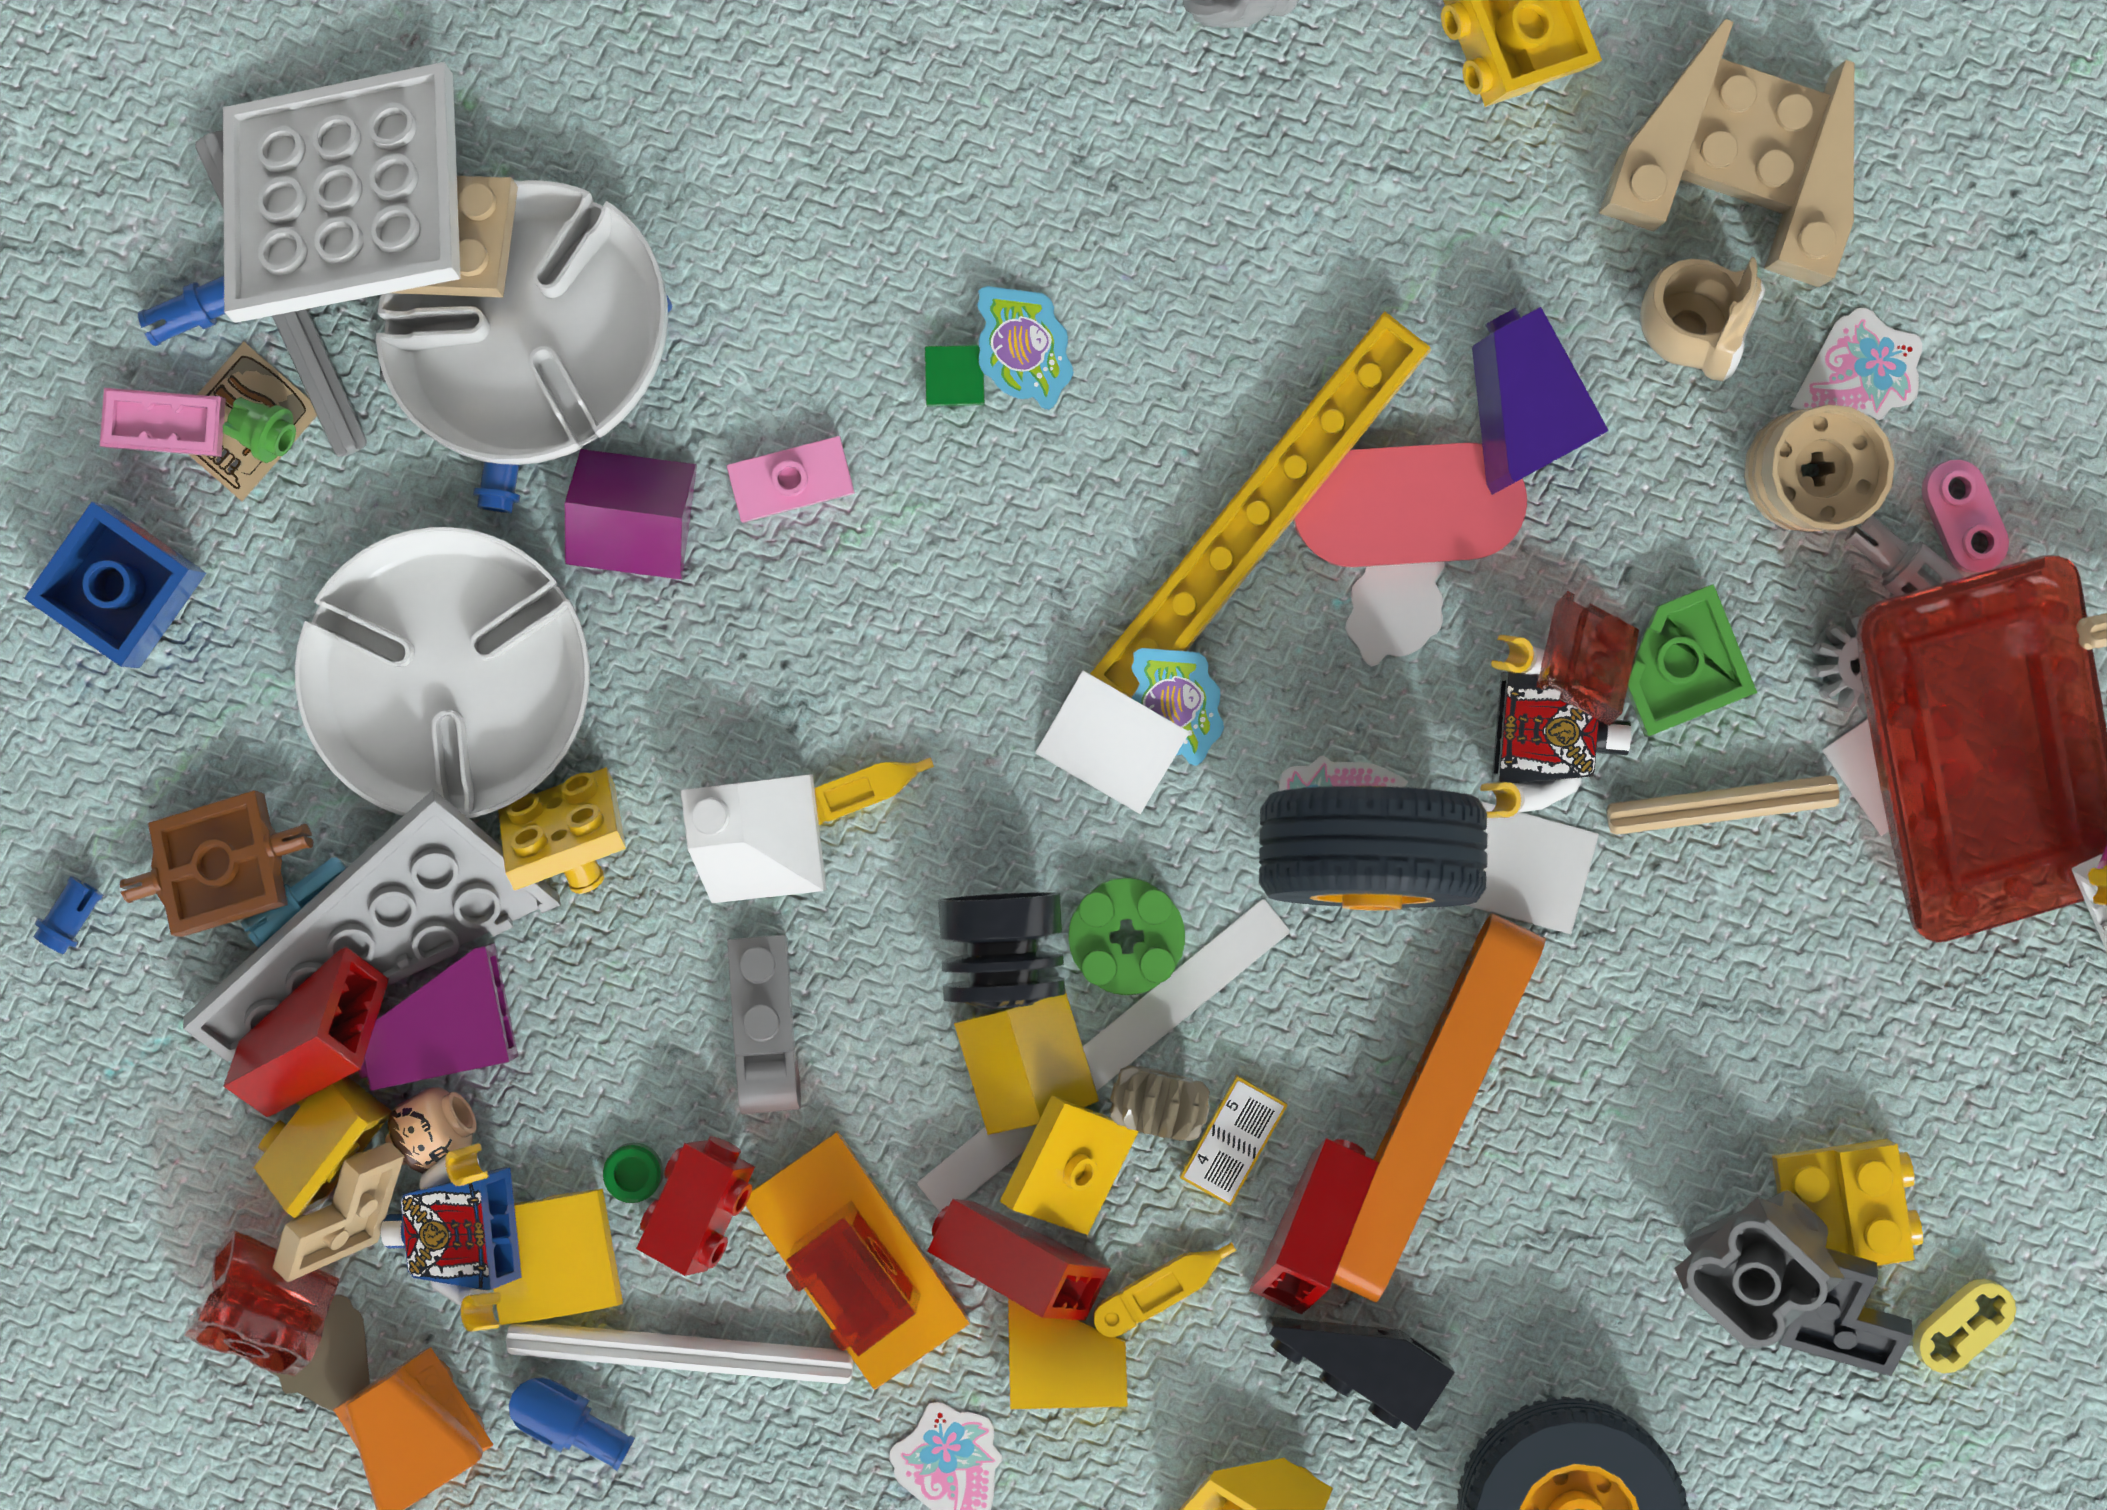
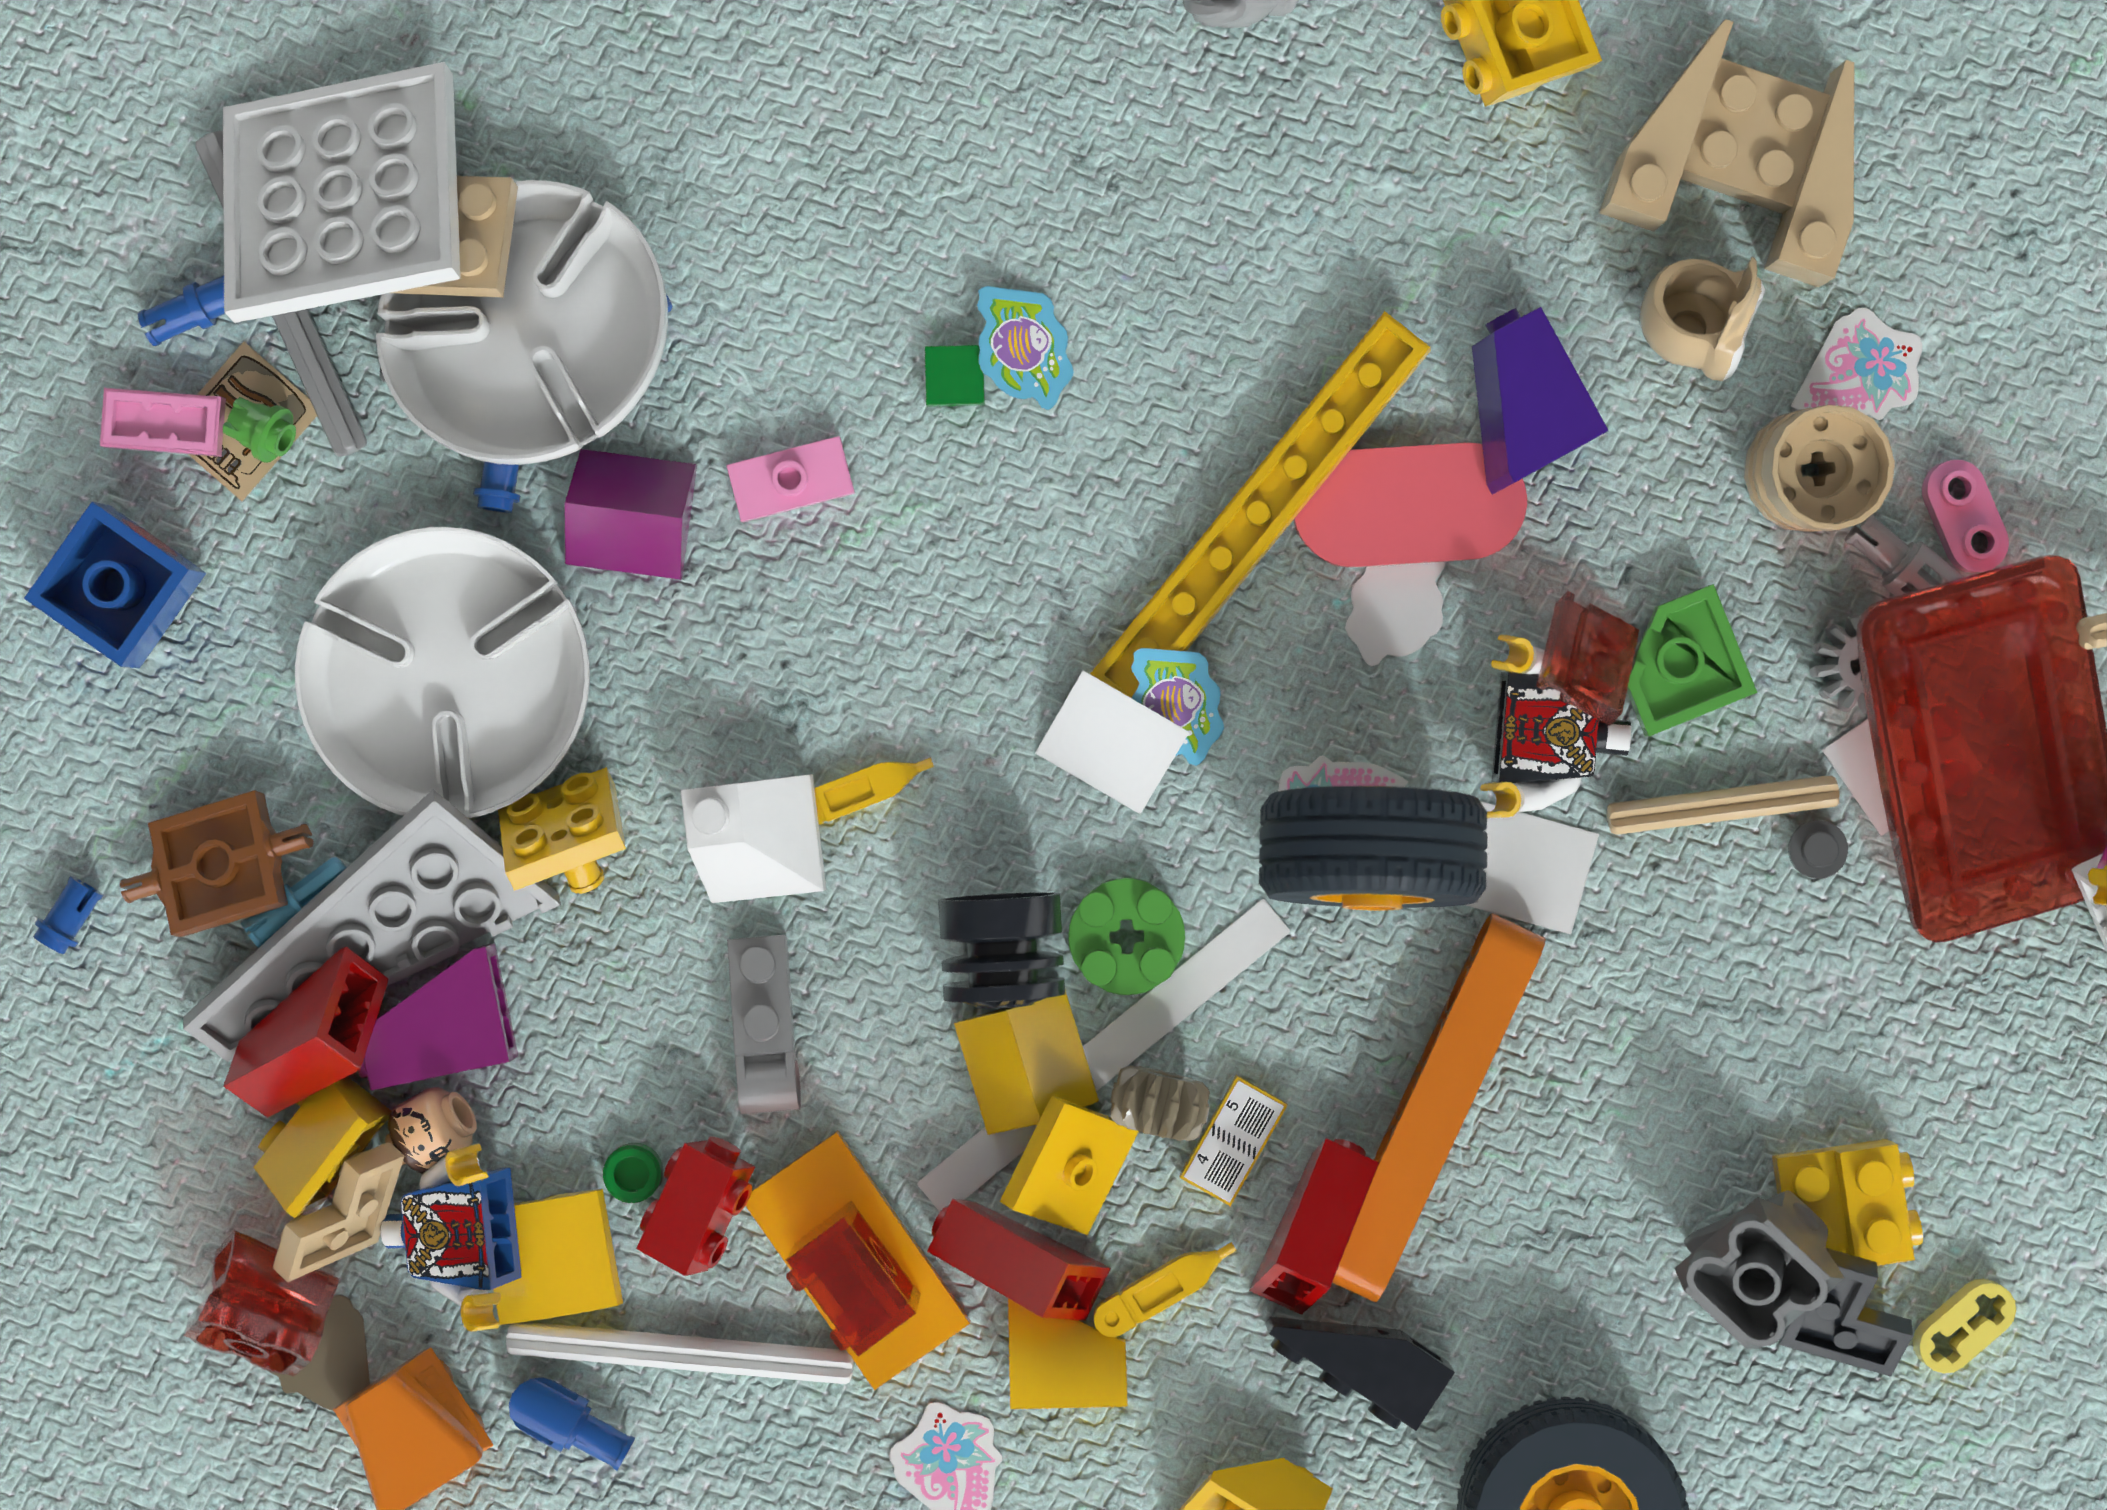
(1818, 849): none -> dark grey plate

